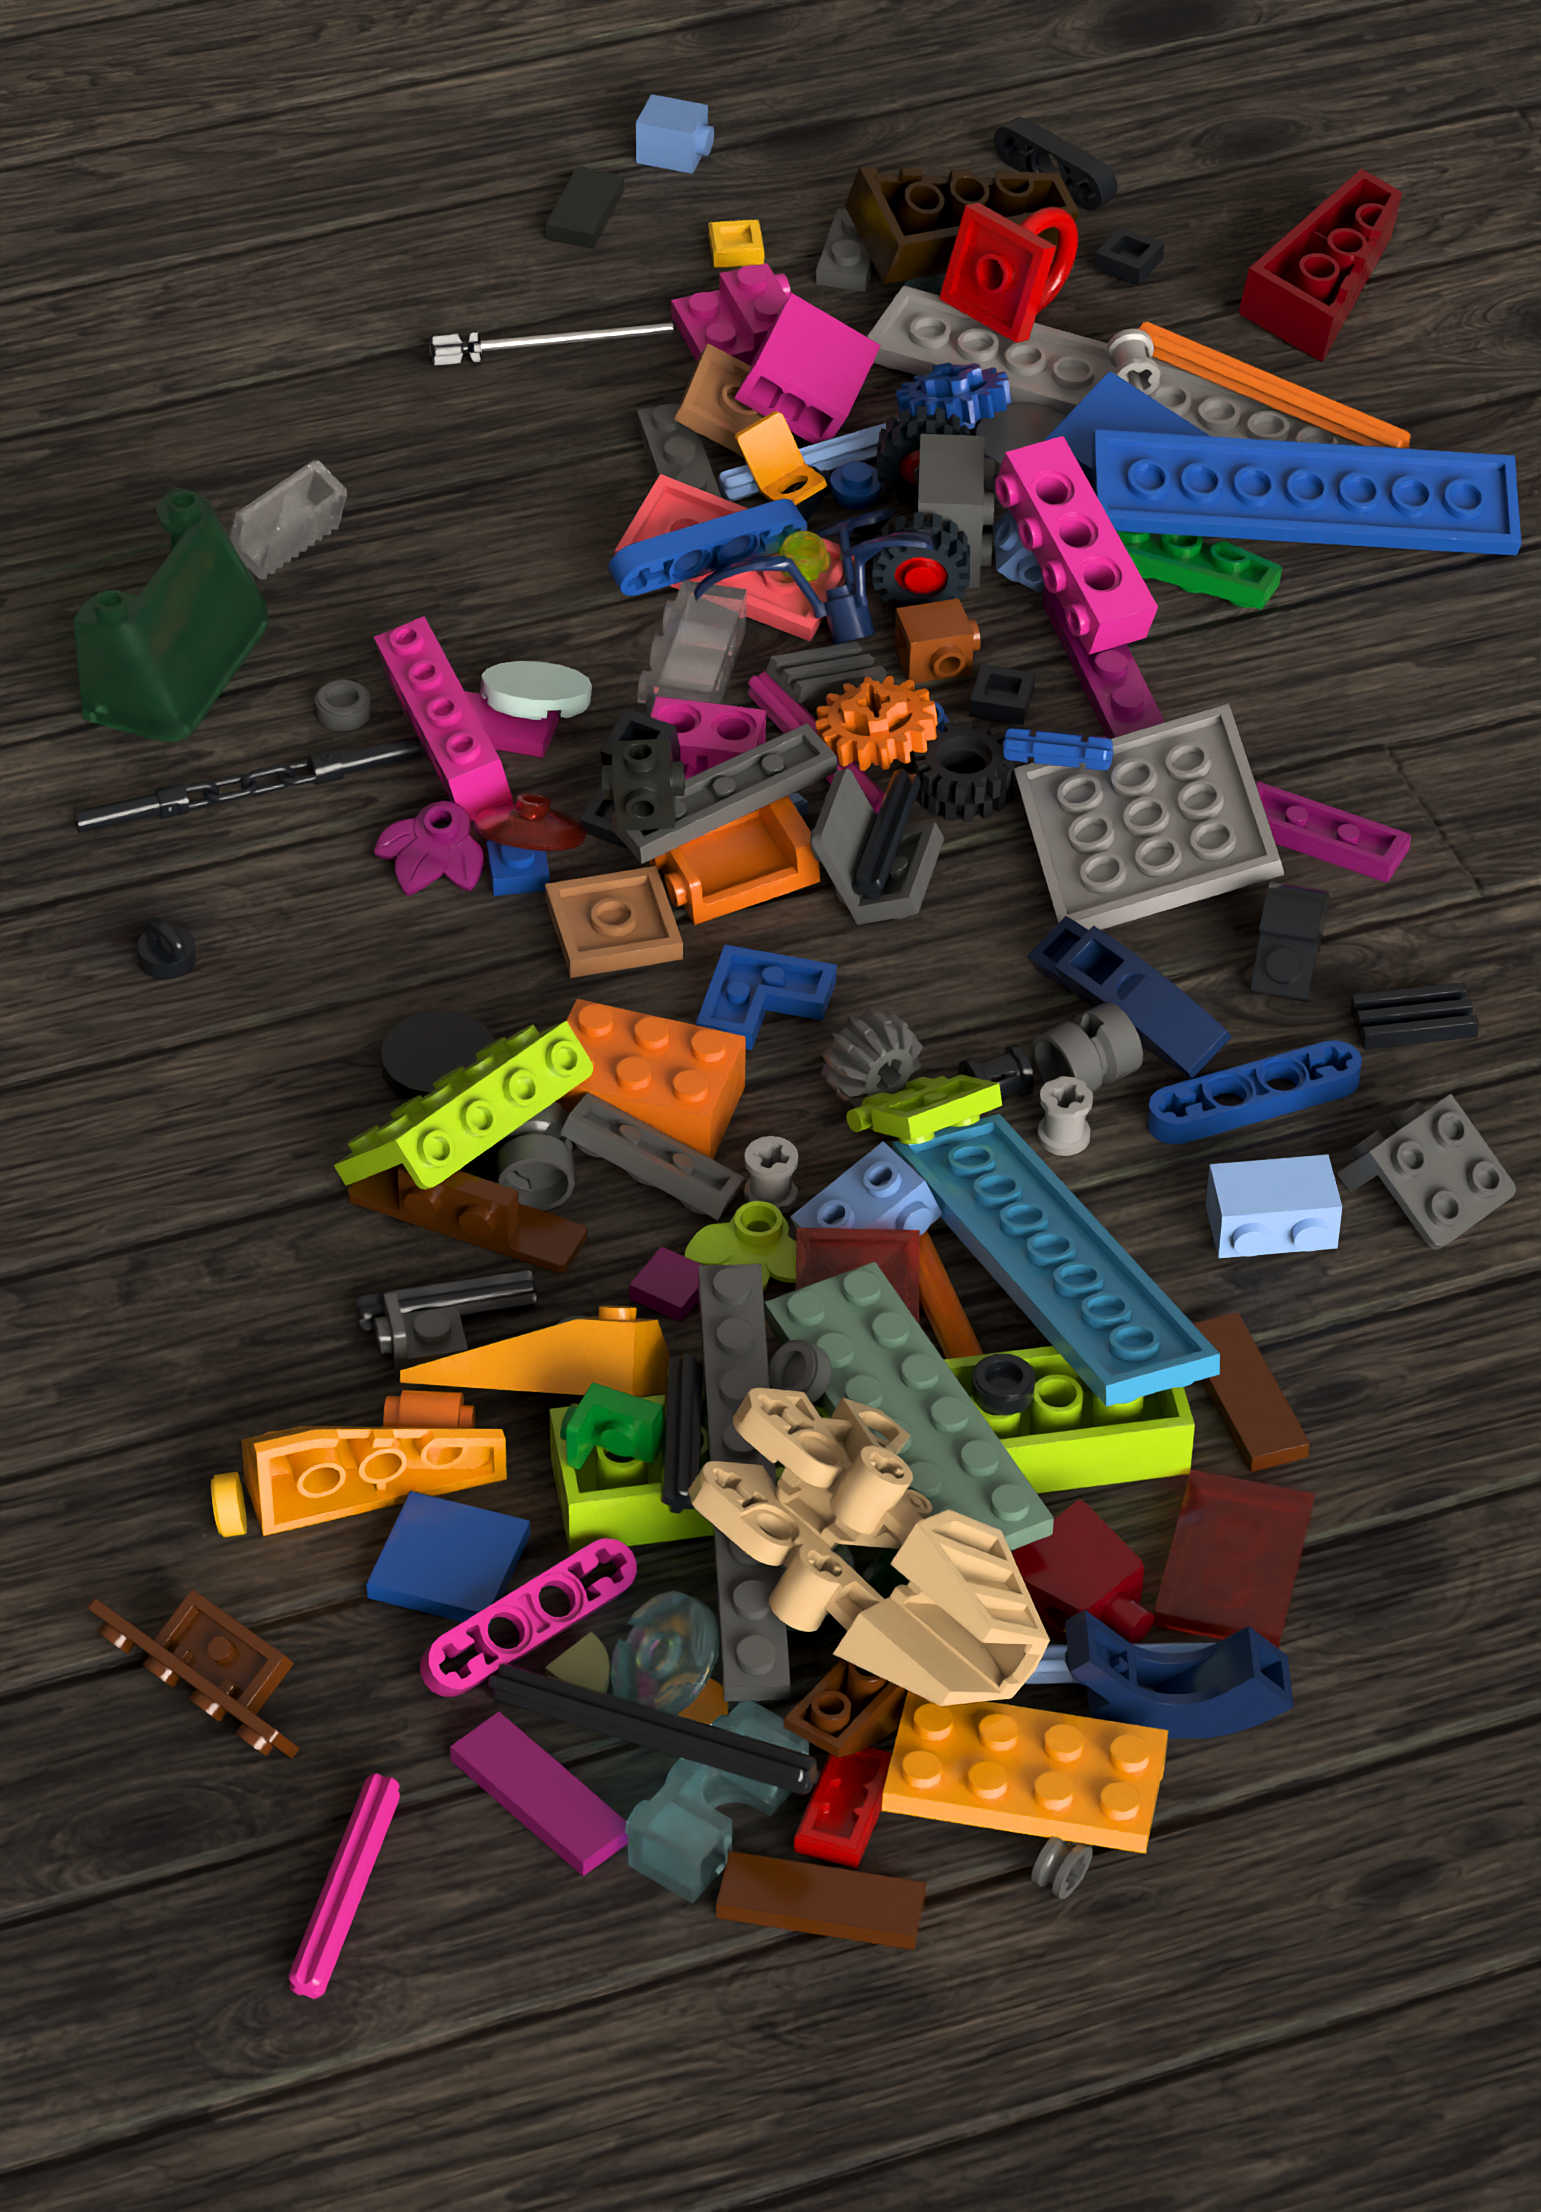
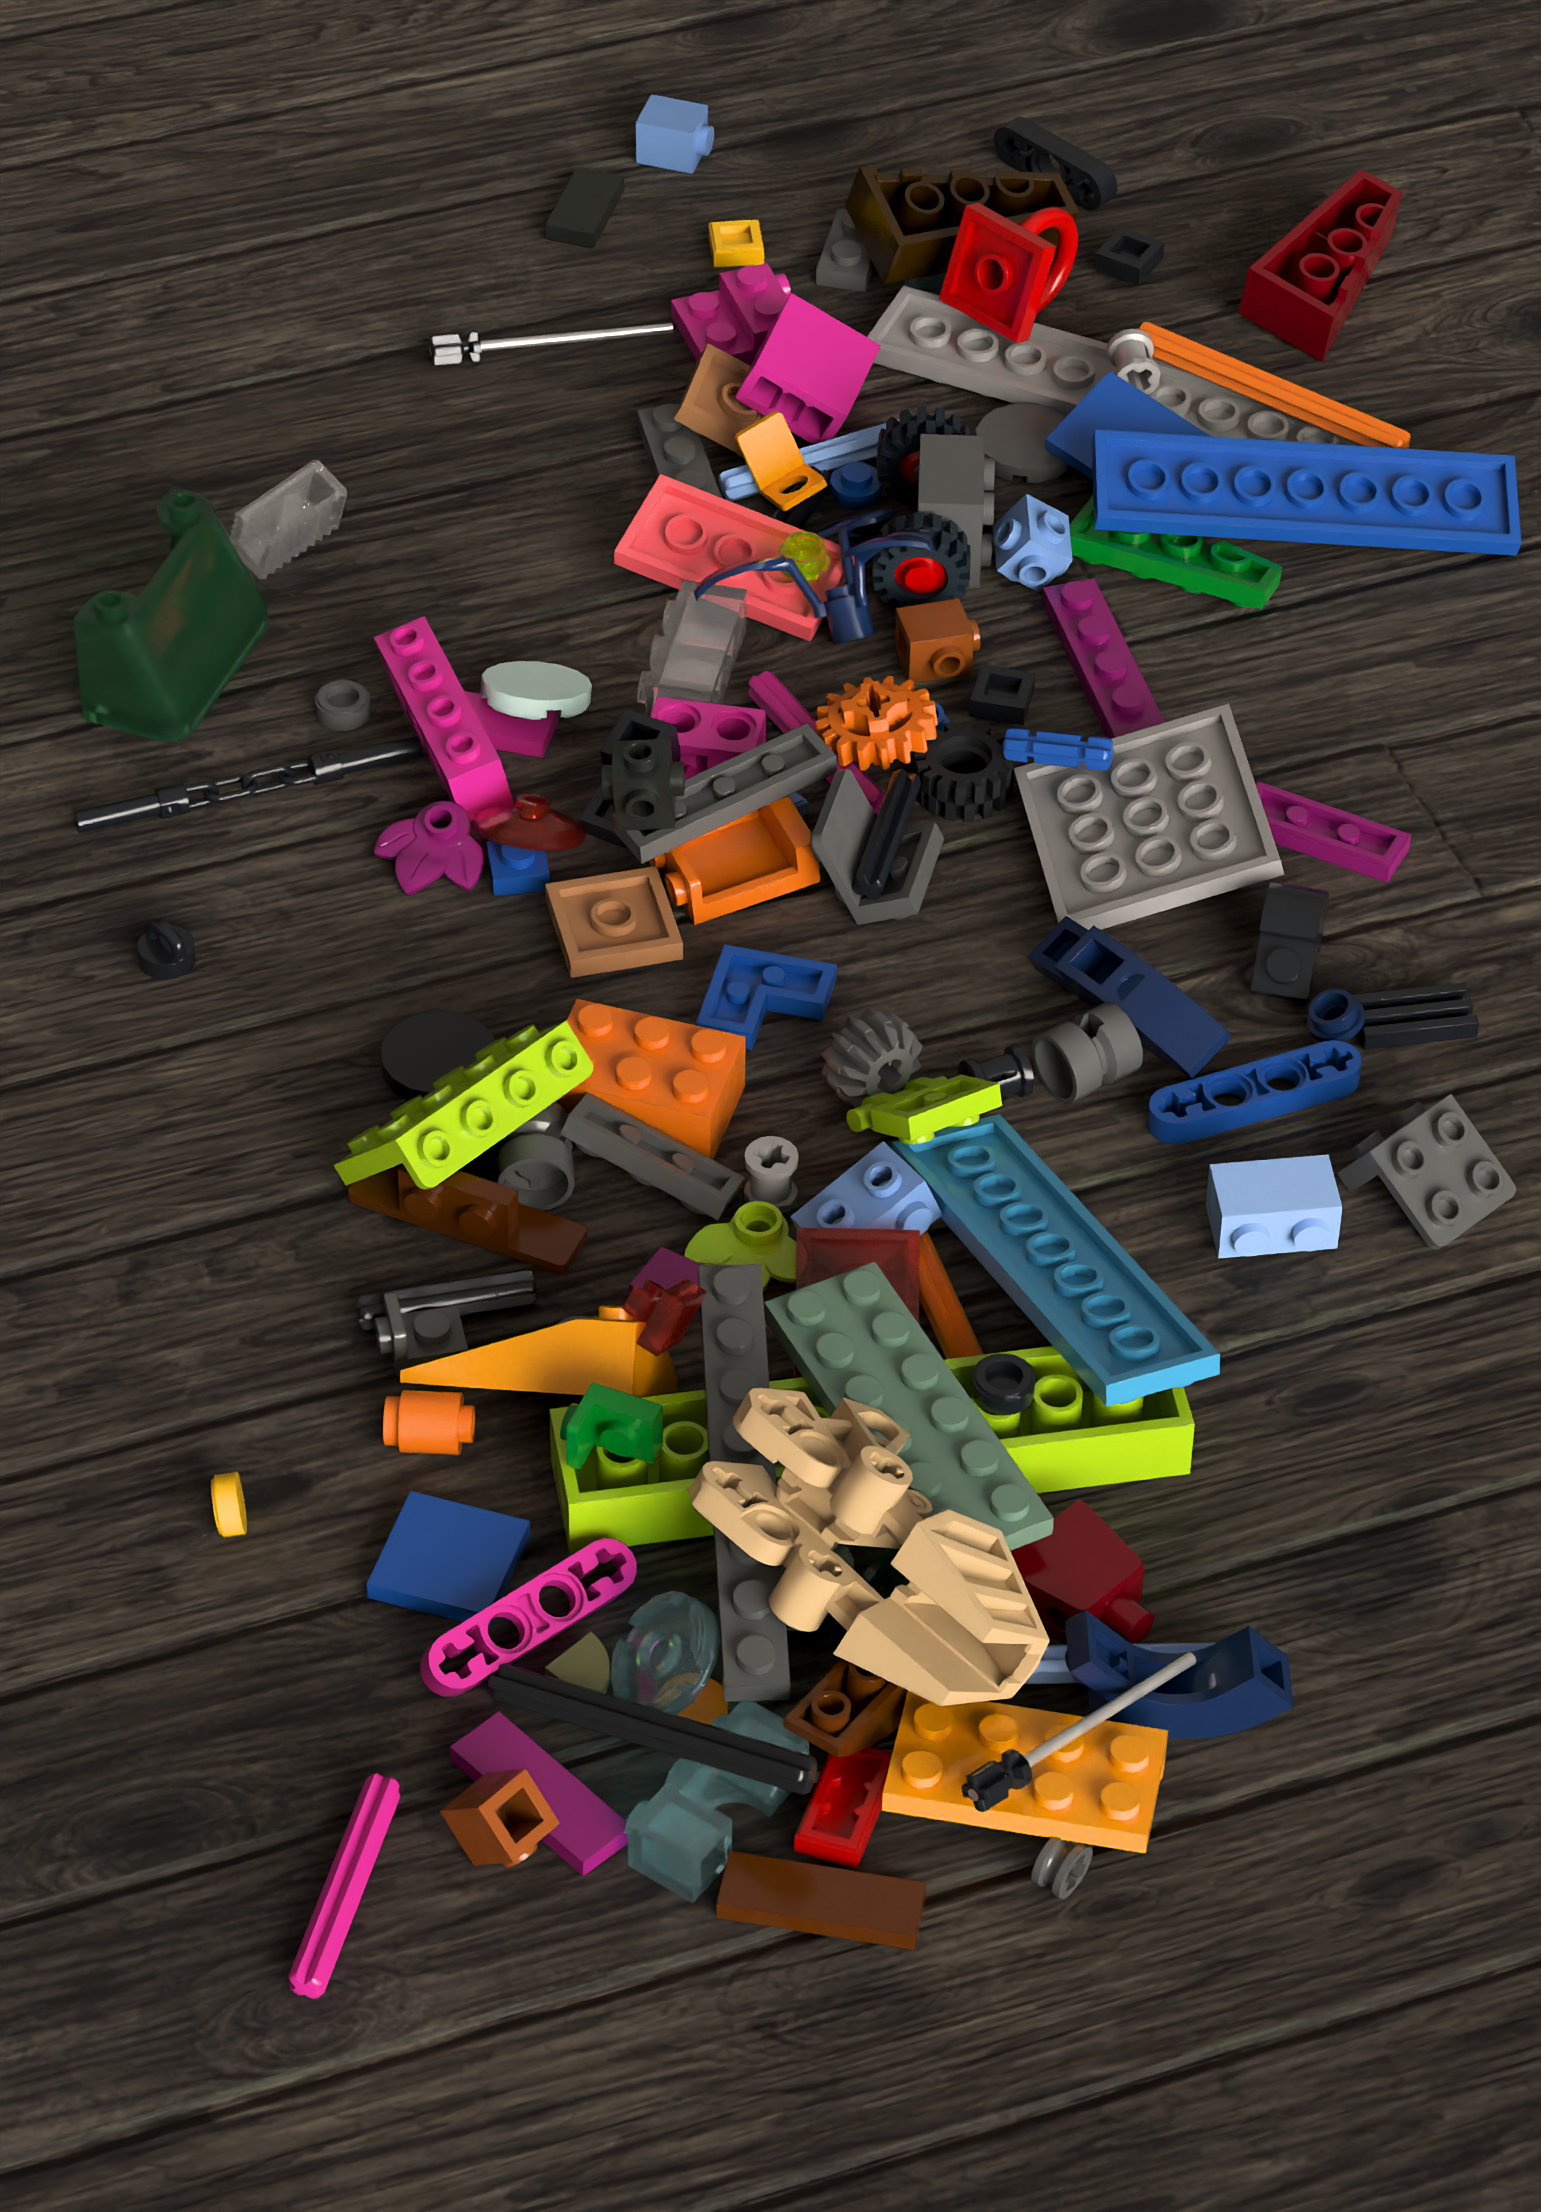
(217, 1657): reddish brown bracket -> none
(343, 1471): light orange wedge -> none
(500, 1818): none -> dark orange brick
(664, 1312): none -> clear red tile
(681, 1431): black axle -> none
(705, 547): blue beam -> none
(800, 1368): dark grey tile -> none
(823, 670): dark grey tile -> none
(959, 391): blue gear -> none
(993, 1780): none -> piece
(1064, 1125): light grey bush -> none
(1075, 545): dark pink brick -> none
(1233, 1558): clear red tile -> none
(1251, 1398): reddish brown tile -> none
(1335, 1015): none -> dark blue plate

